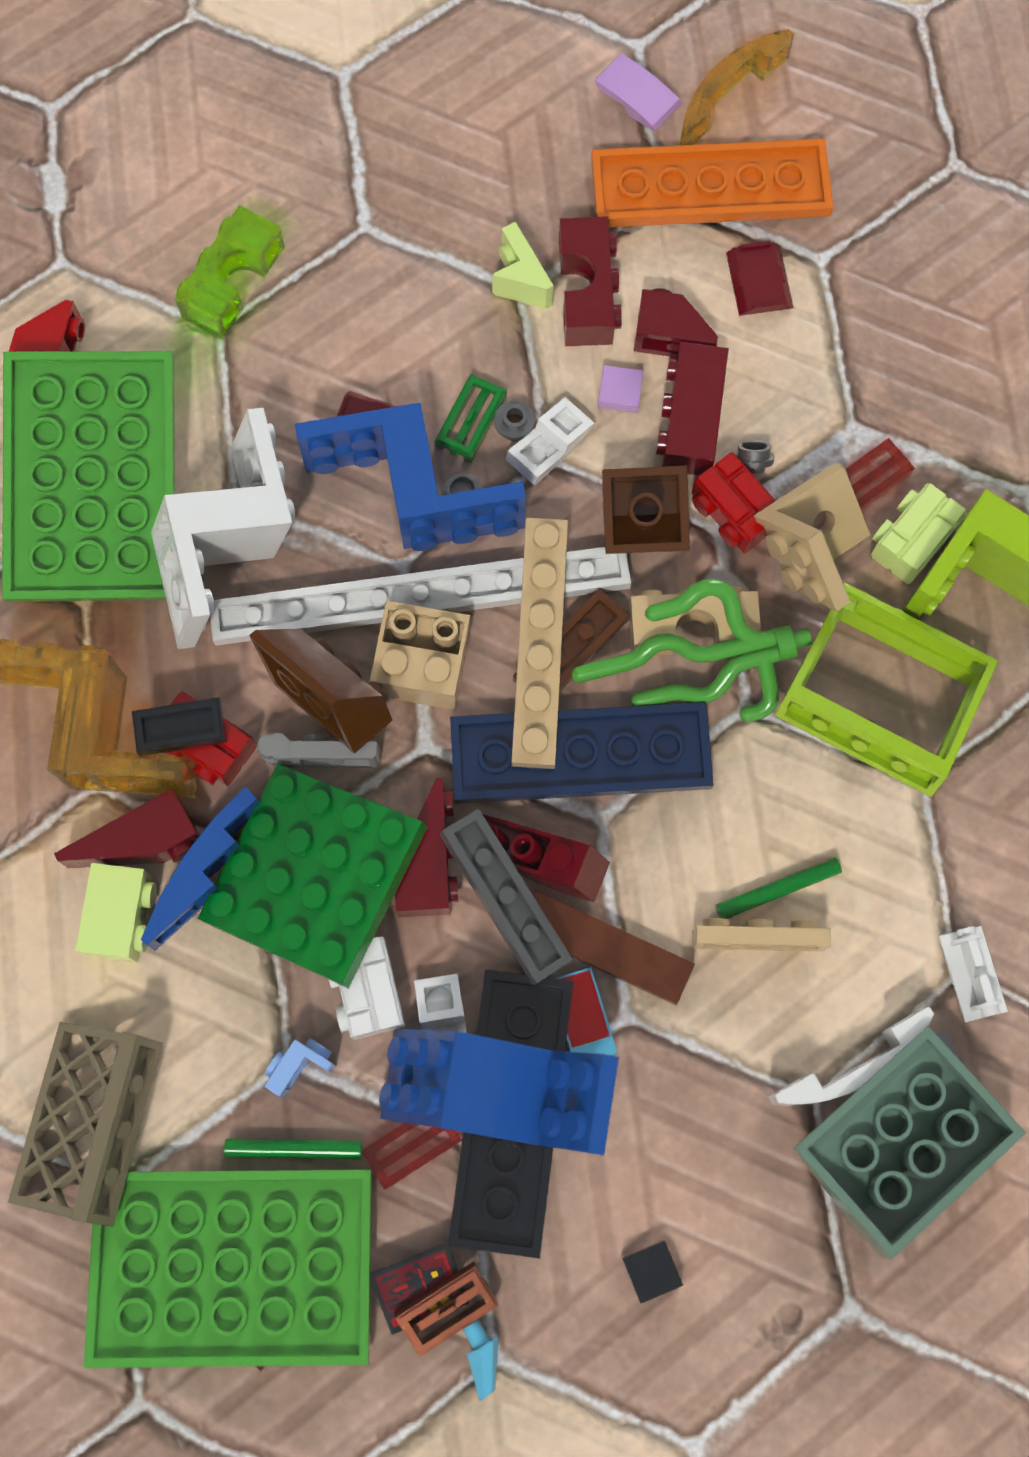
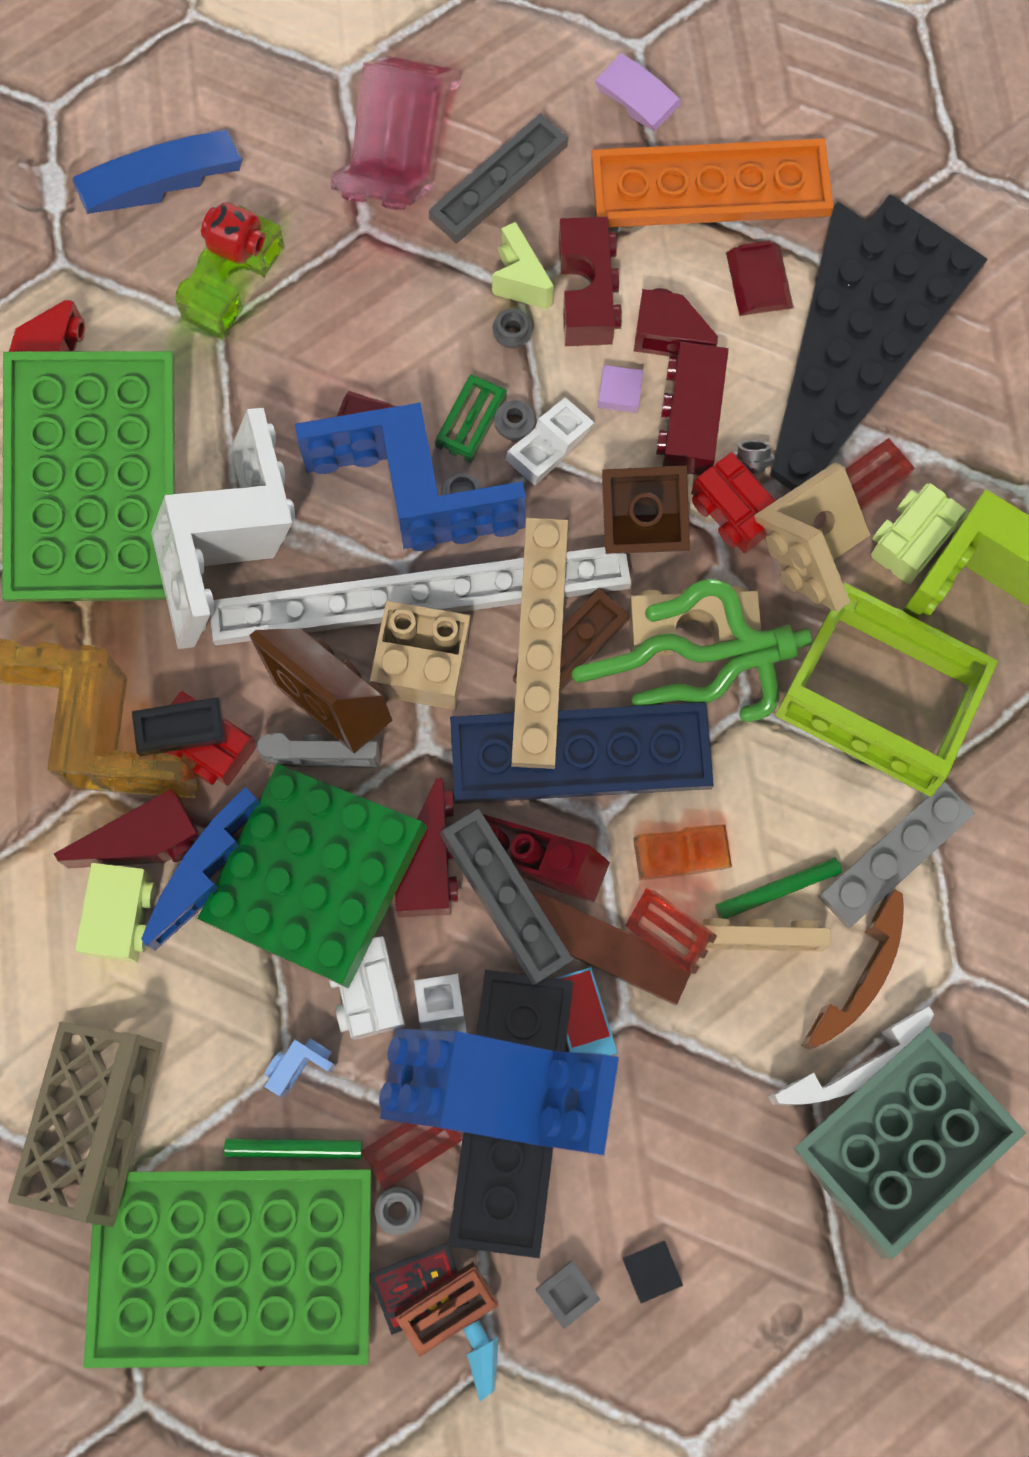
(161, 168): none -> blue slope
(232, 232): none -> red head
(383, 1215): none -> light grey plate
(396, 131): none -> clear pink bracket
(498, 178): none -> dark grey plate
(512, 318): none -> flat silver plate
(567, 1294): none -> flat silver plate
(682, 852): none -> clear orange slope
(696, 947): none -> clear red tile
(758, 56): clear yellow slope -> none
(870, 312): none -> black wing
(887, 929): none -> dark orange slope
(896, 855): none -> light grey plate
(972, 973): white hinge -> none

